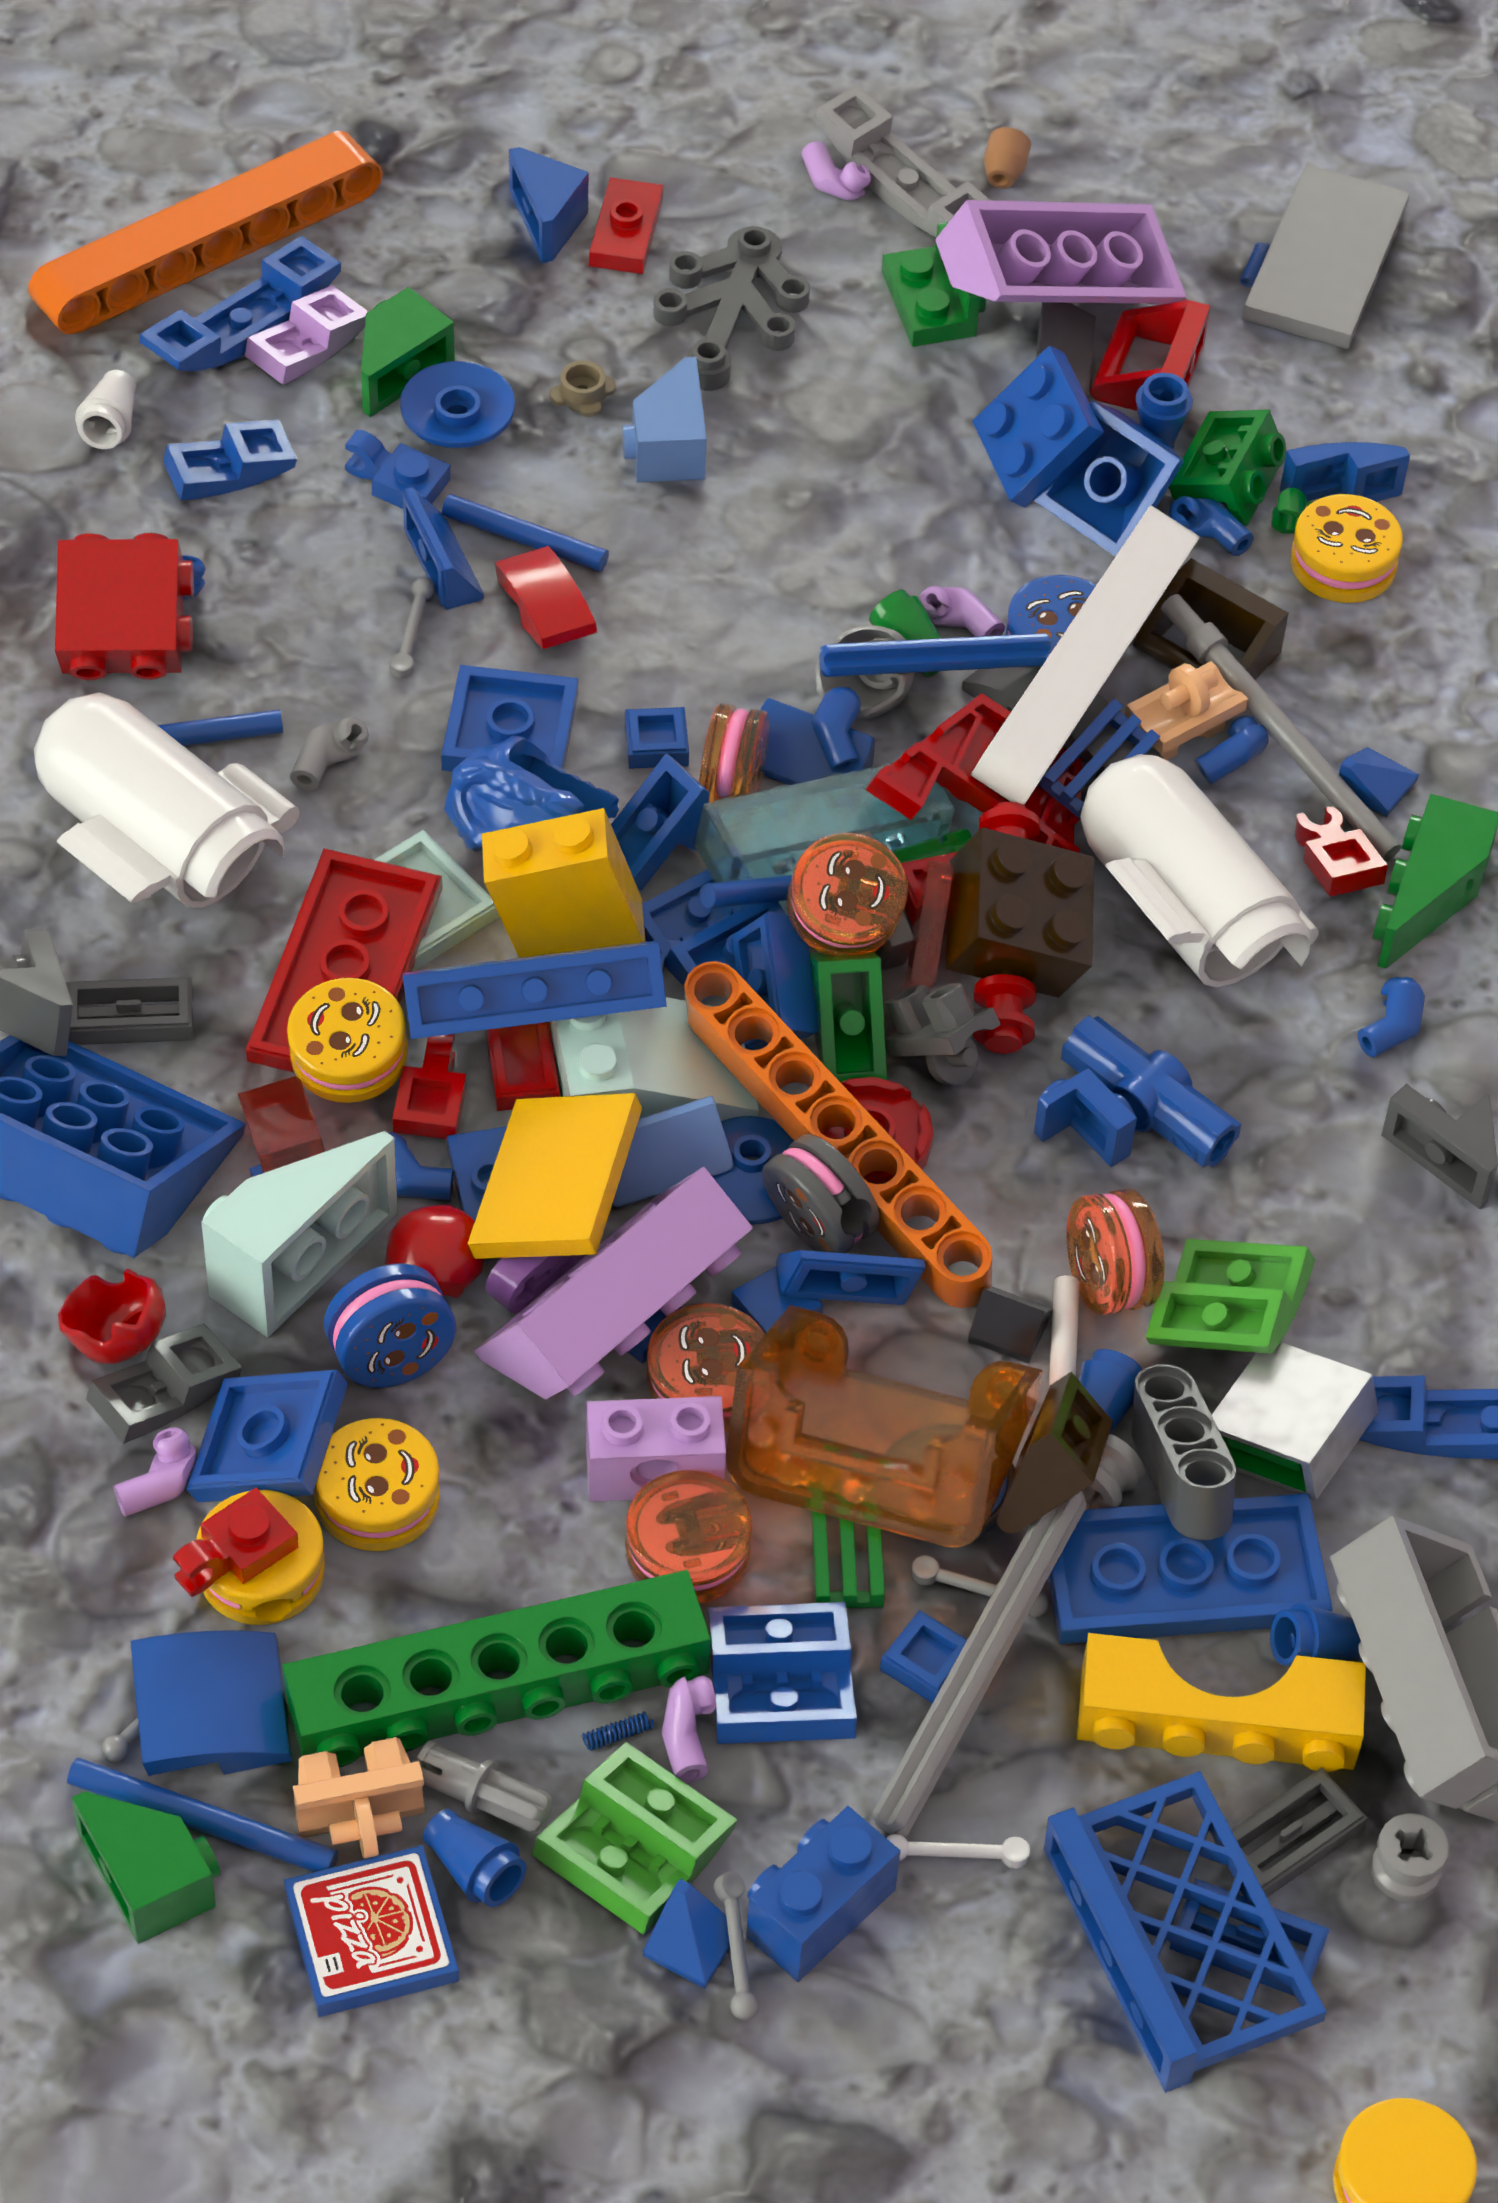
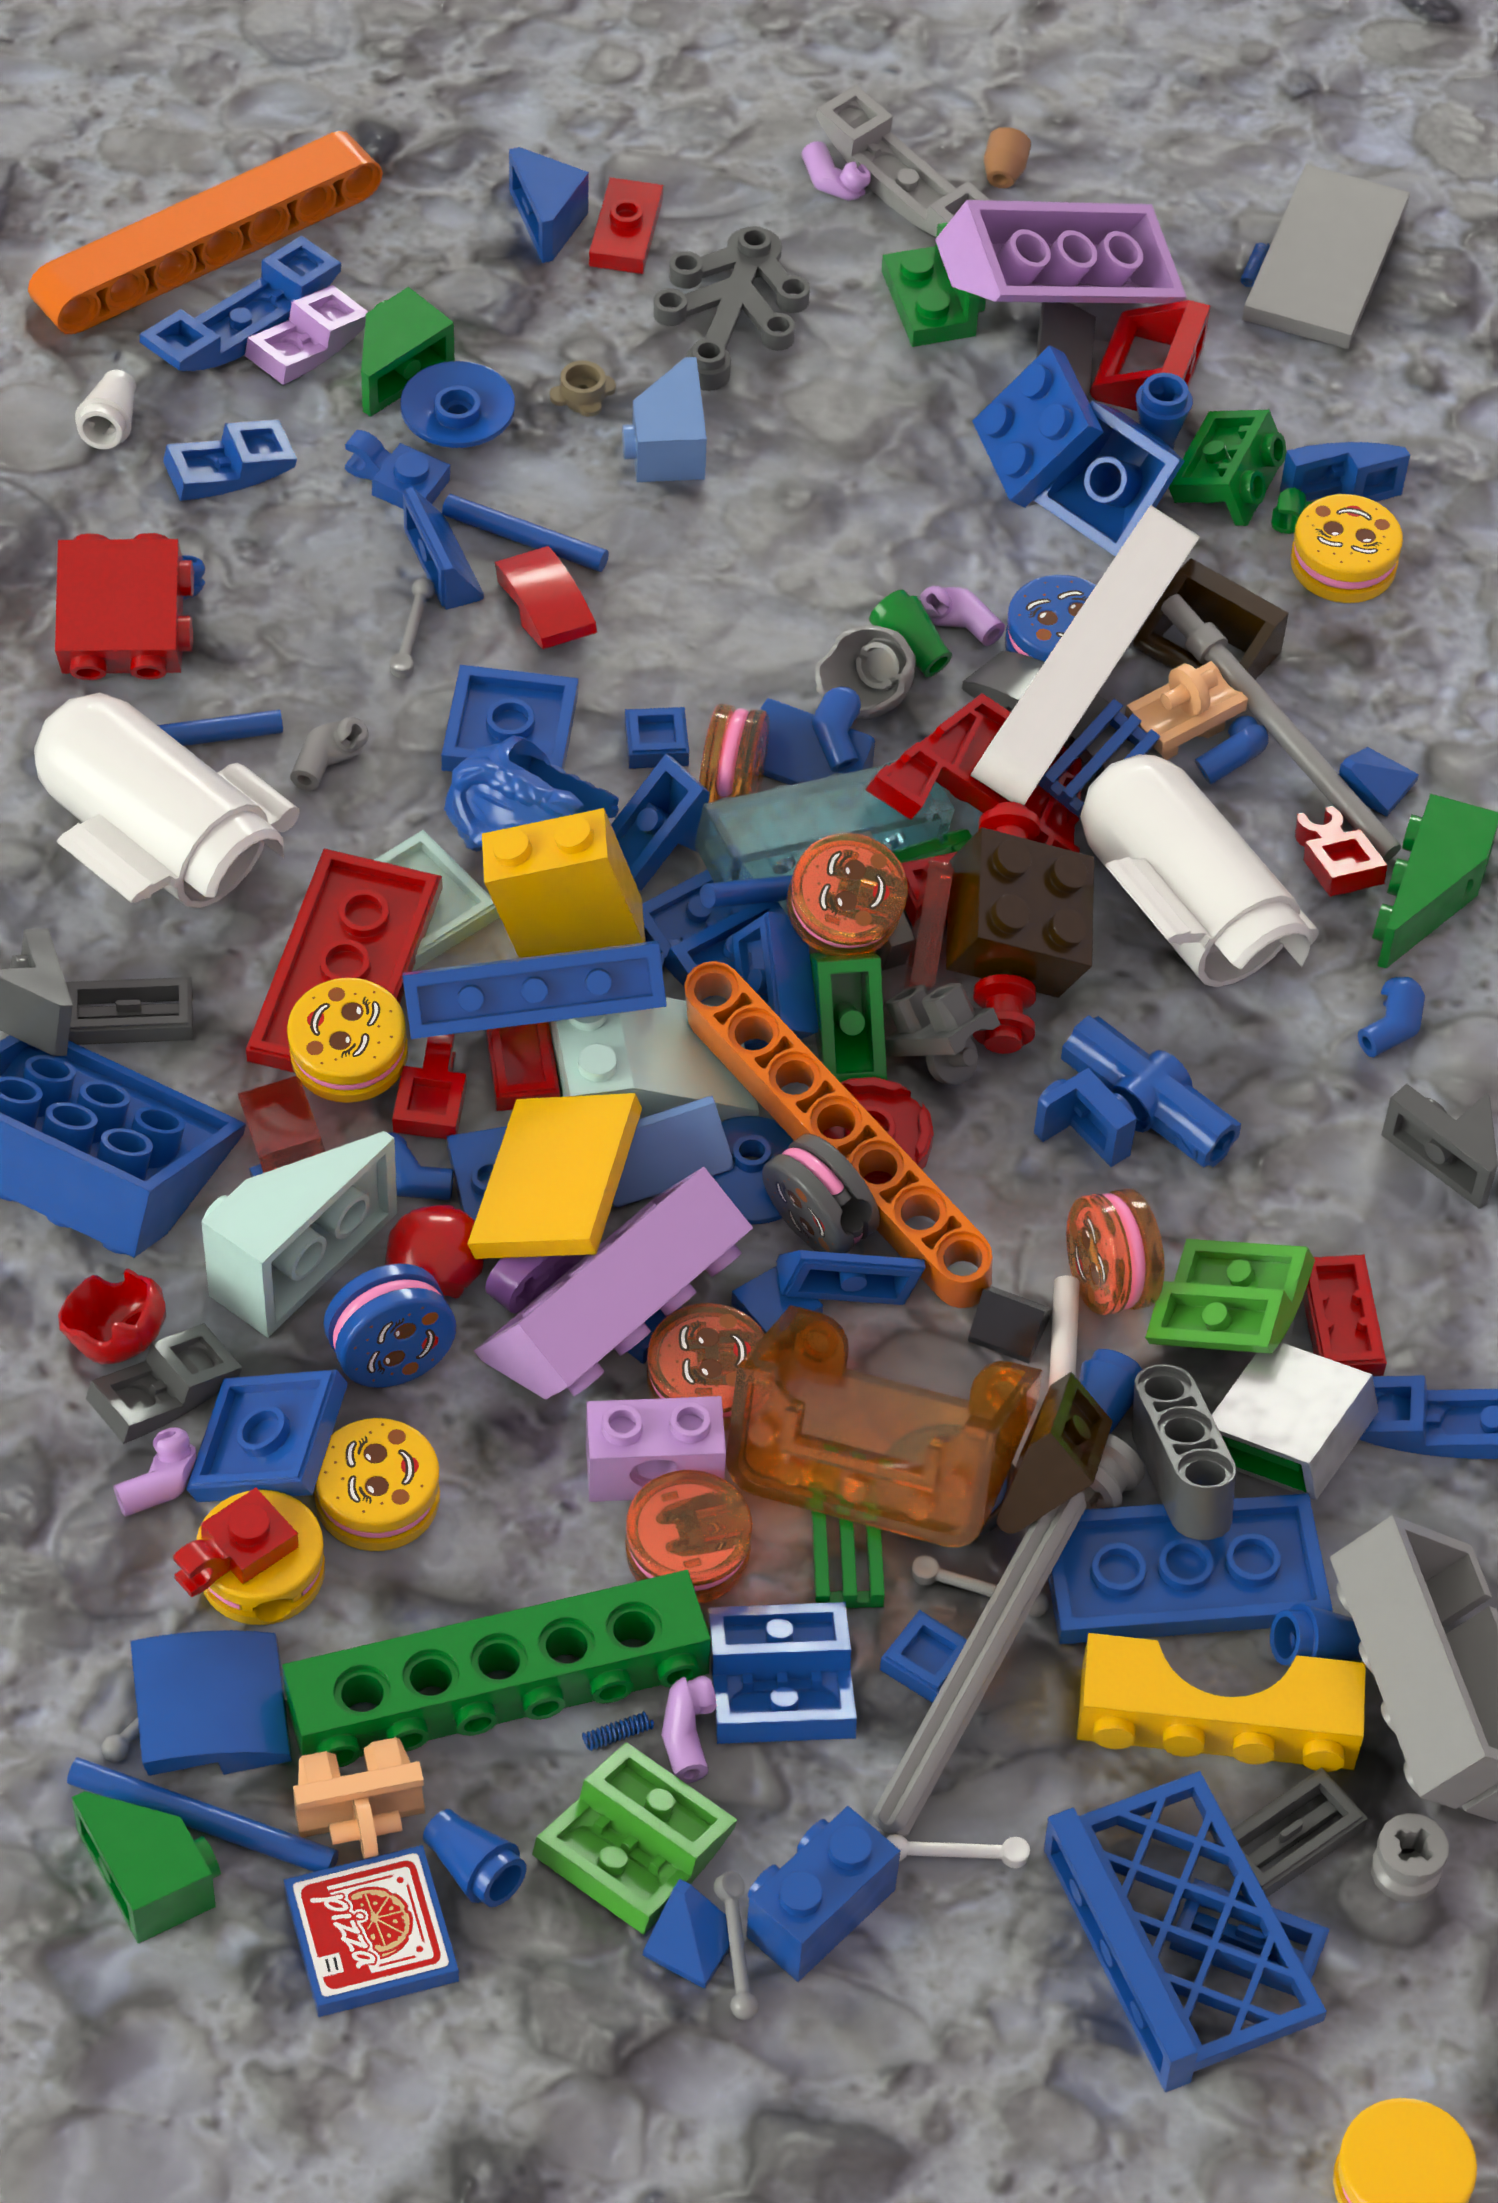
(484, 1788): light grey axle -> none
(934, 654): blue axle -> none
(1212, 520): blue arm -> none
(1344, 1313): none -> red plate

